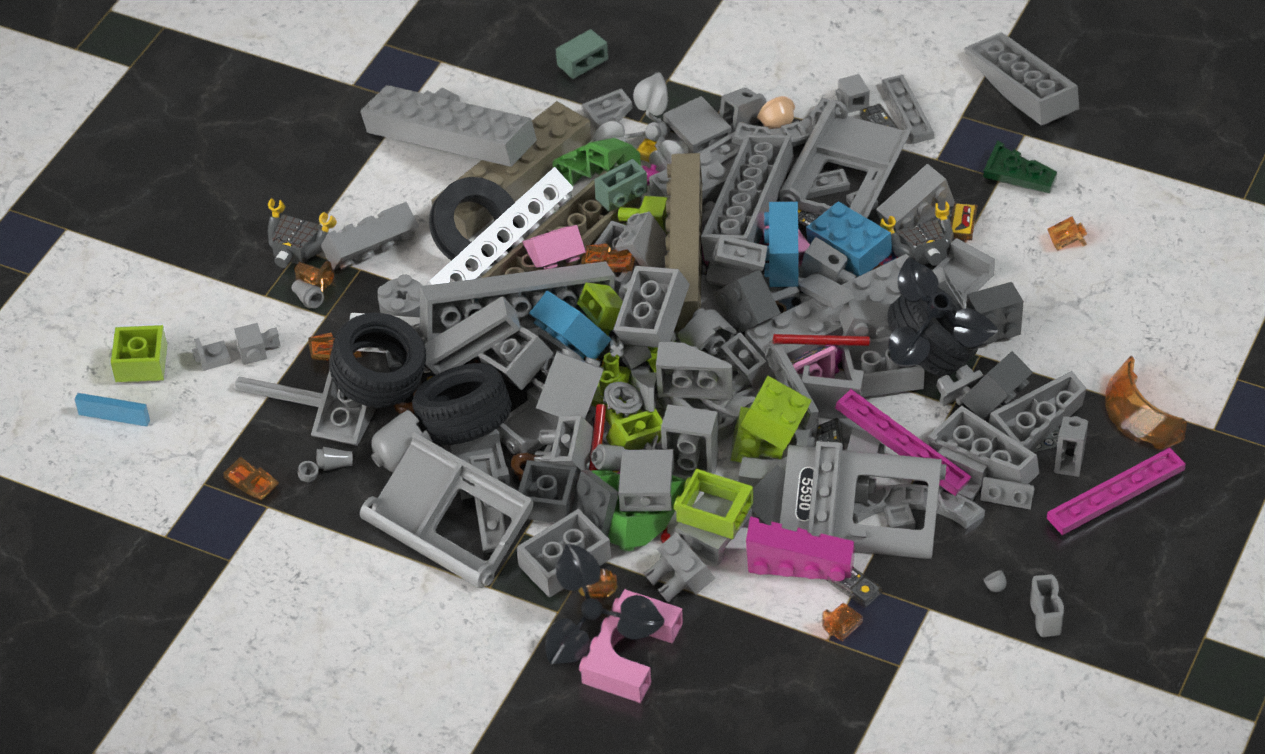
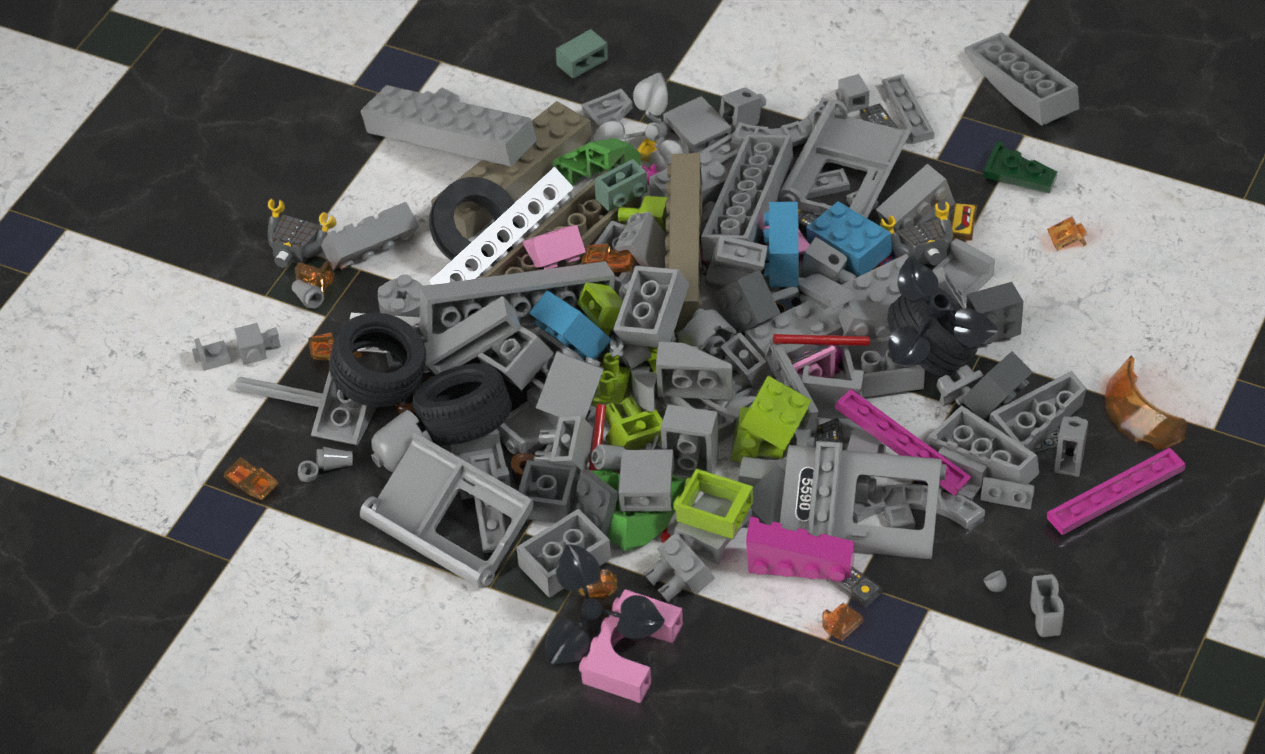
(112, 409): dark azure tile -> none
(139, 353): lime brick -> none
(628, 394): light grey gear -> none
(777, 112): light nougat helmet -> none

